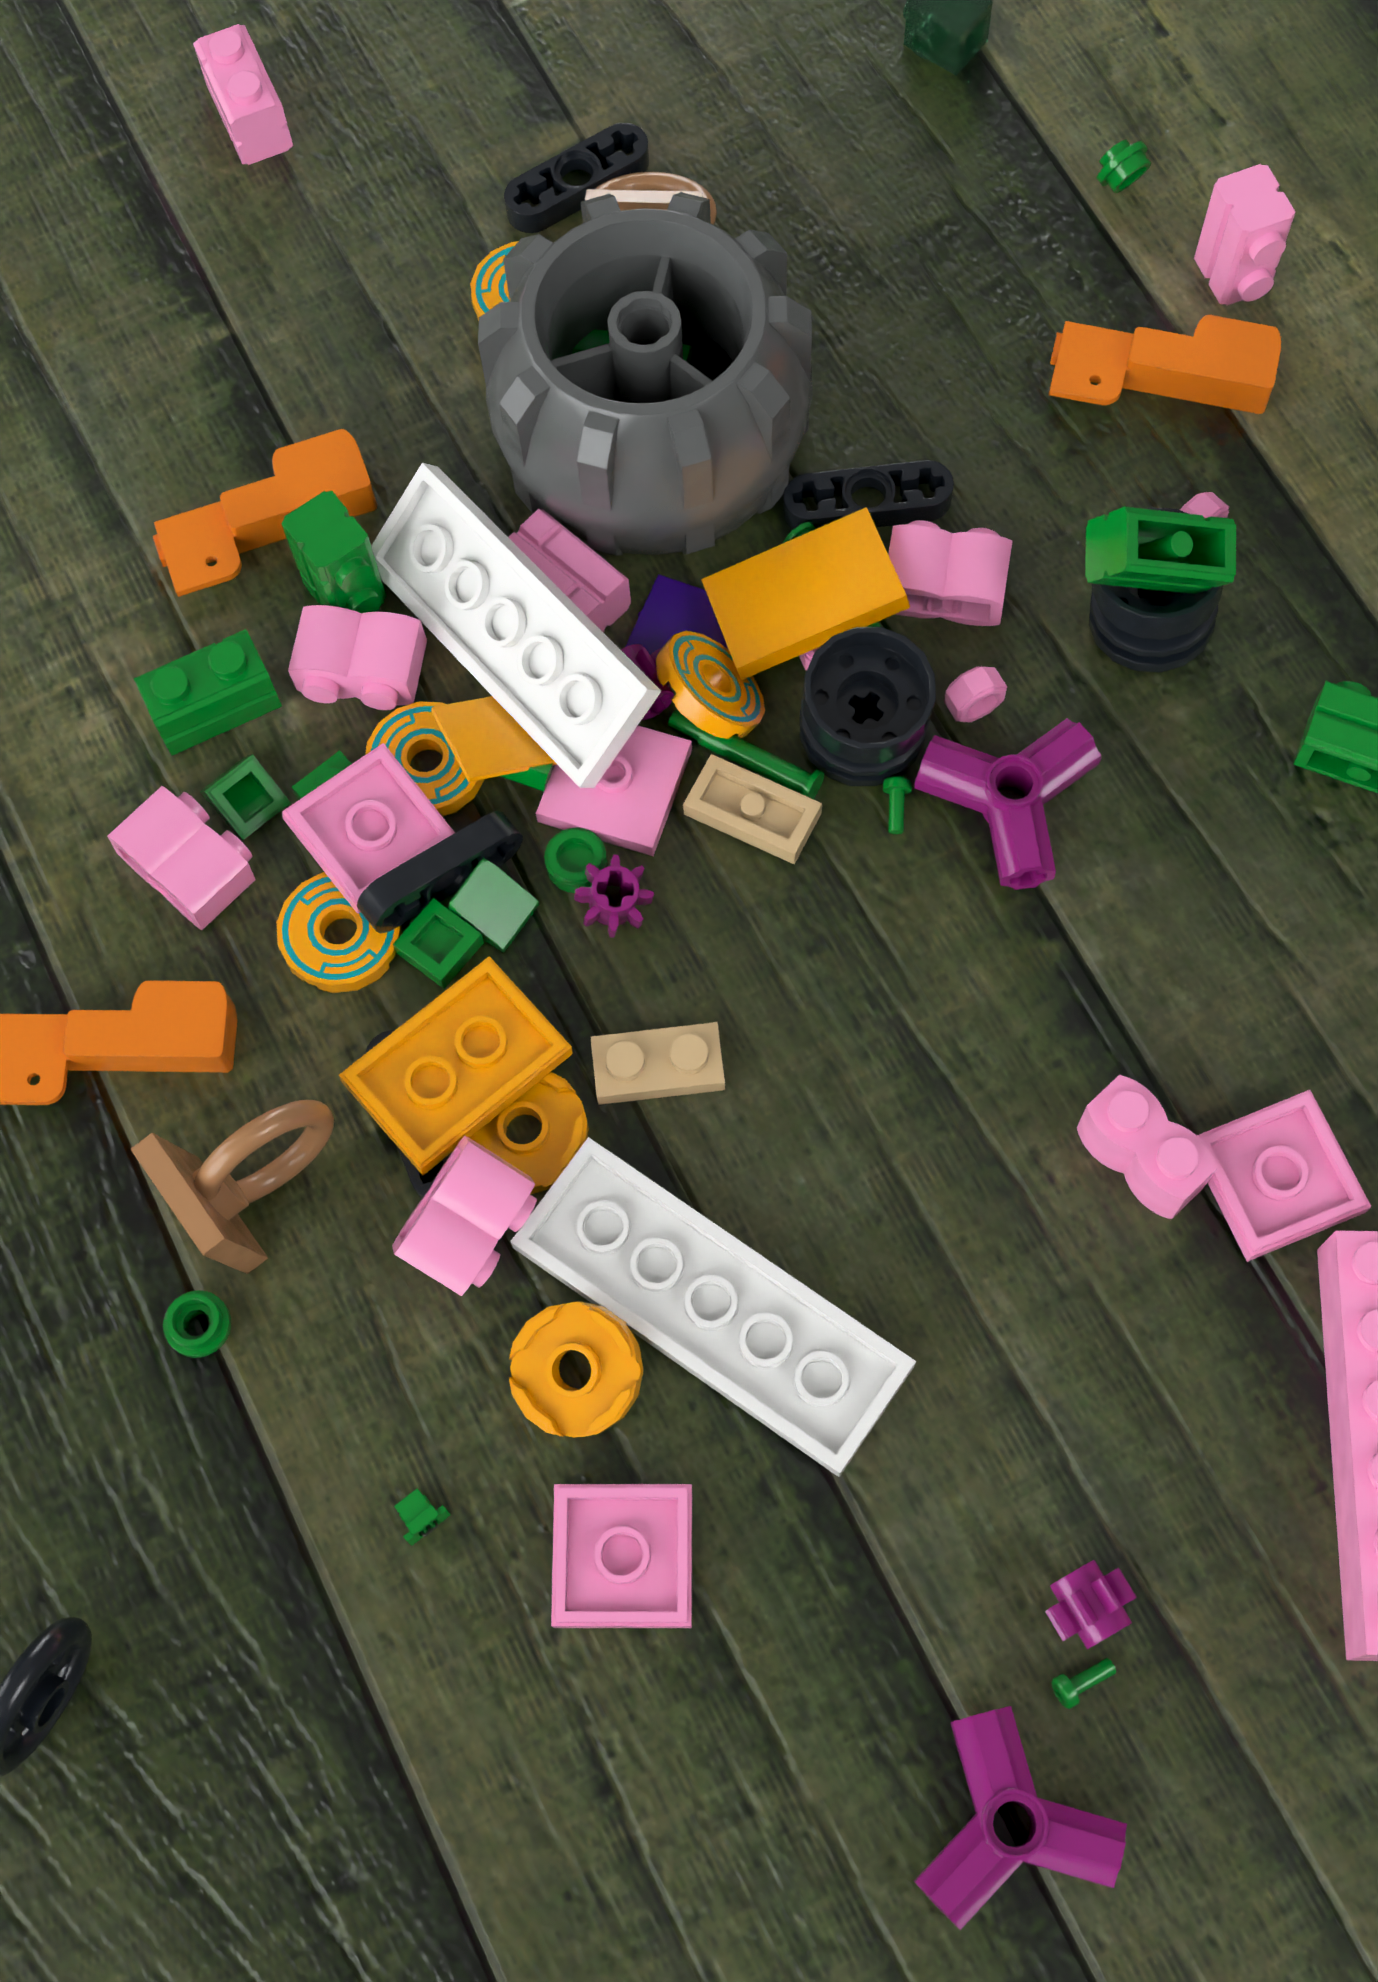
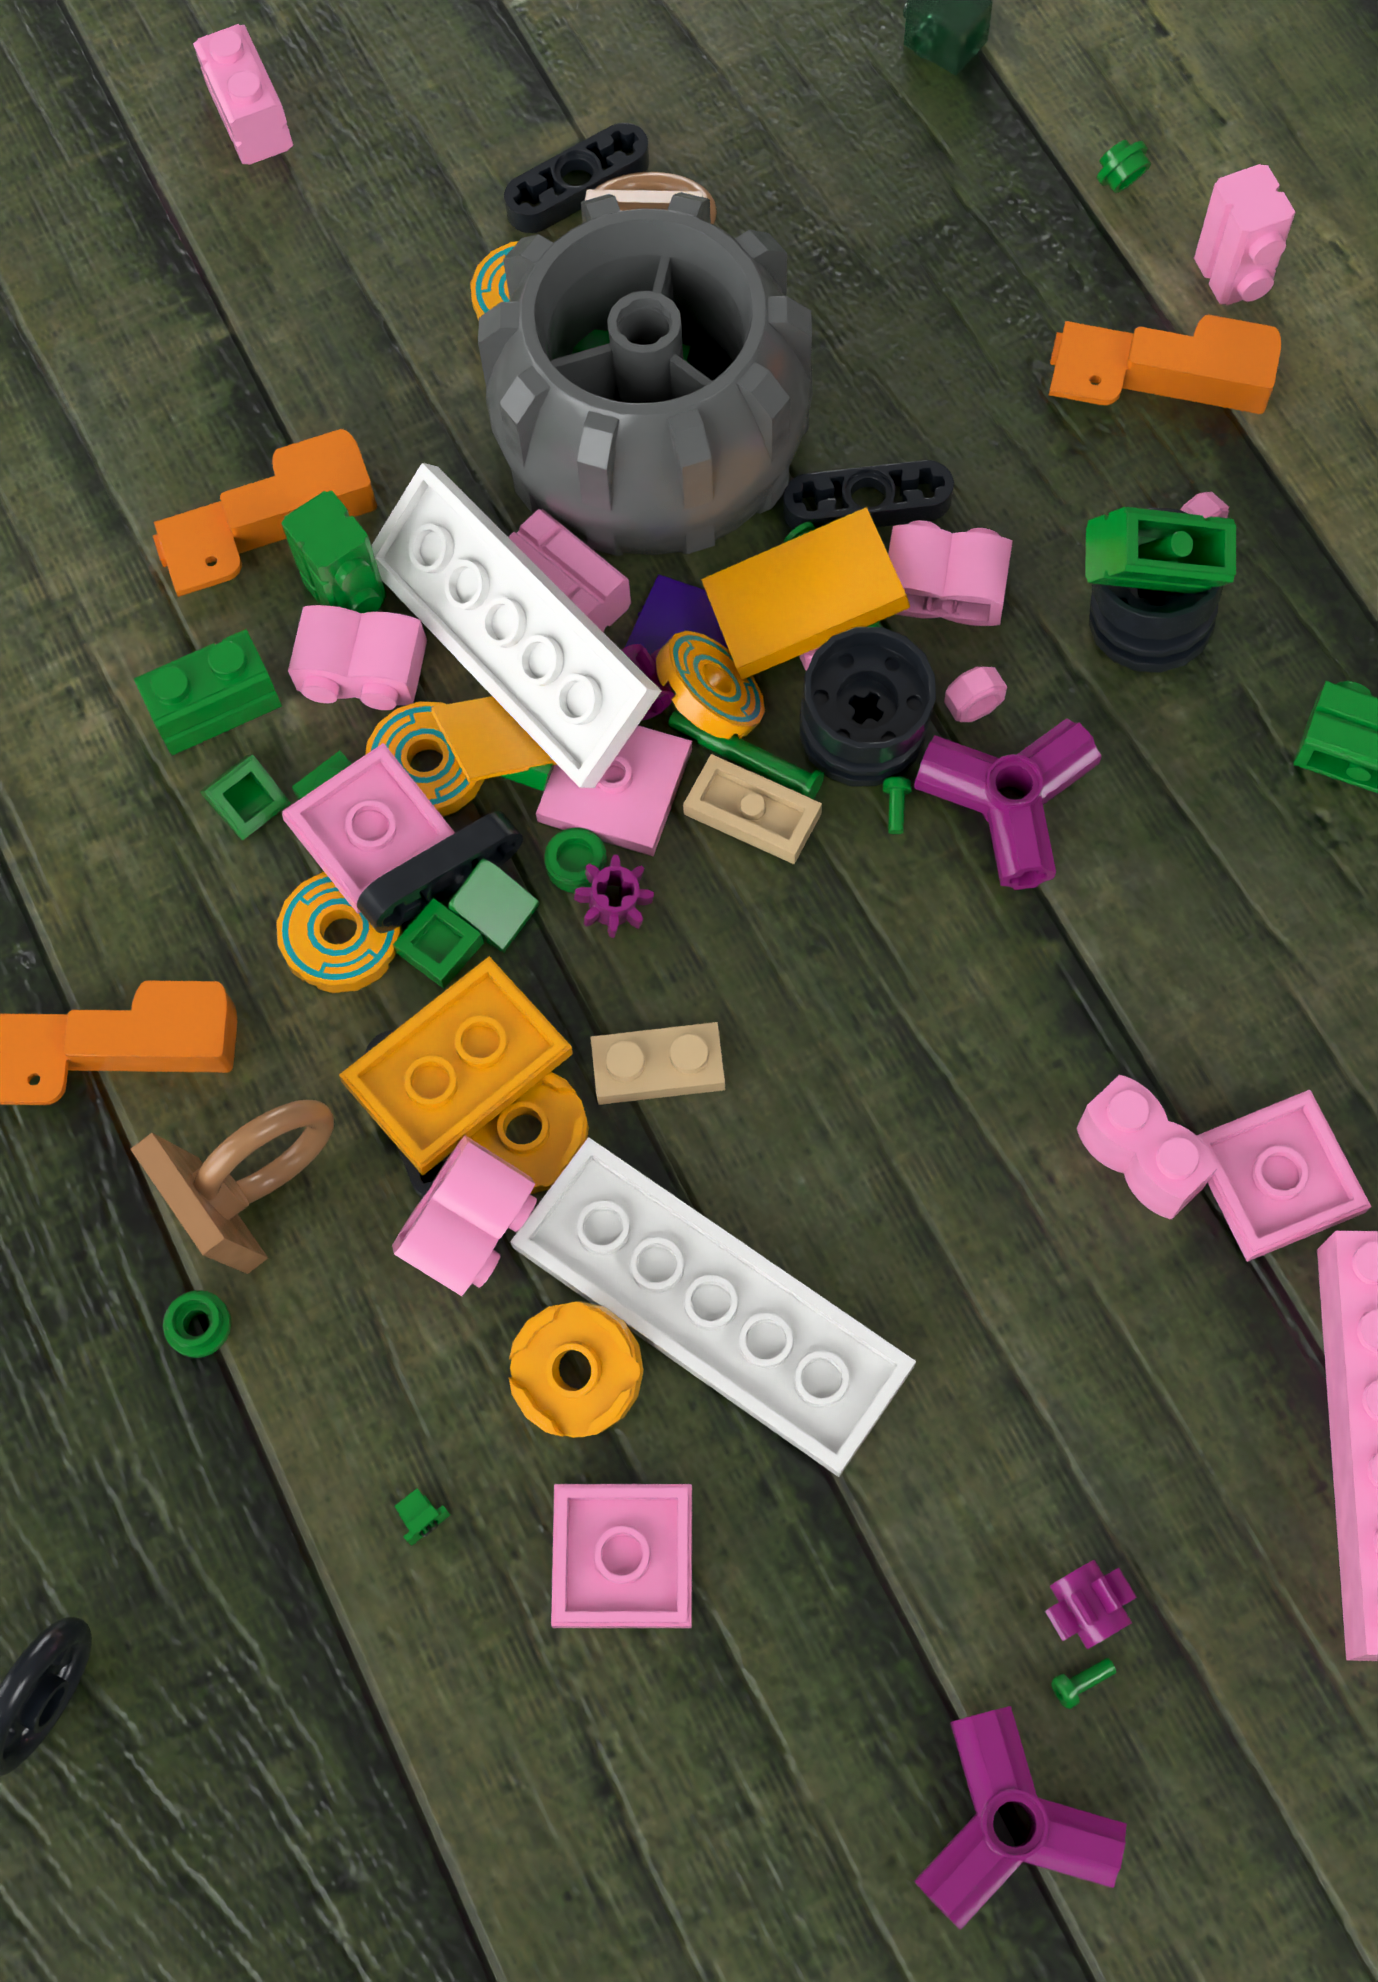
(184, 856): bright pink brick -> none

